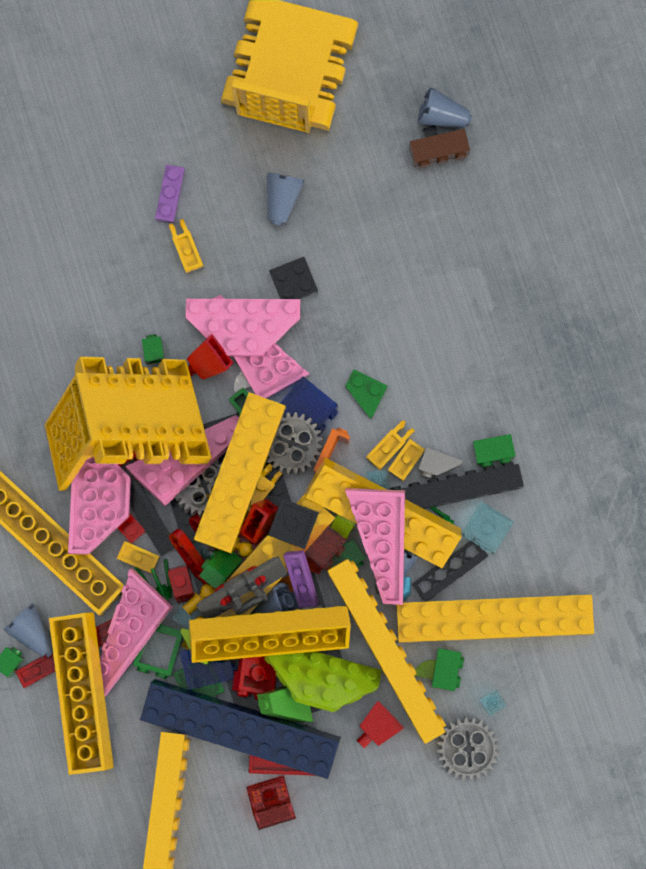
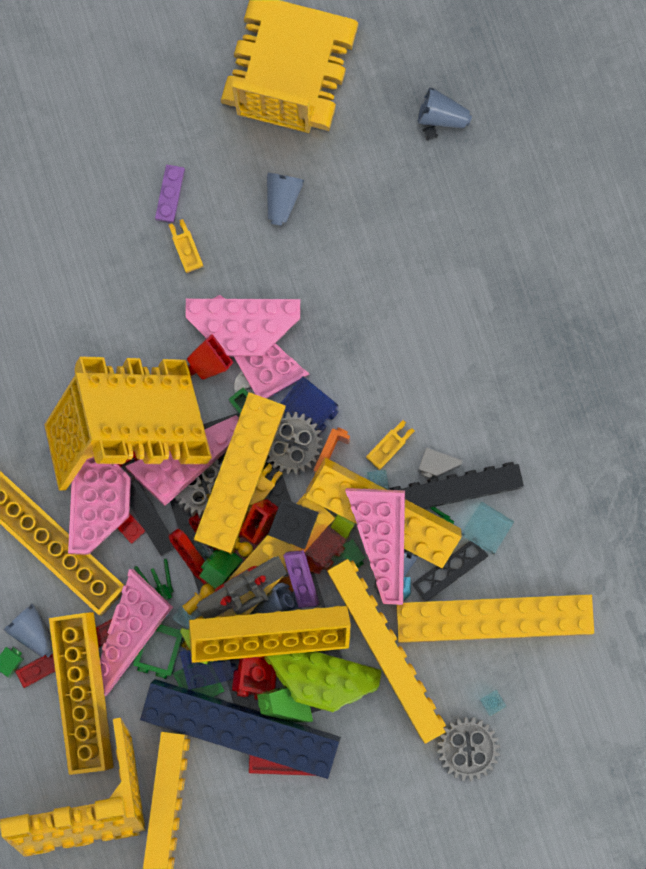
(79, 826): none -> yellow bracket
(138, 557): yellow plate -> none
(153, 349): green brick -> none
(181, 583): red torso -> none
(271, 802): clear red slope -> none
(294, 280): black plate -> none
(365, 391): green wing -> none
(378, 726): red torso -> none
(406, 460): yellow plate -> none
(426, 669): clear neon green tile -> none
(439, 148): reddish brown brick -> none
(446, 670): green brick -> none
(493, 450): green brick -> none

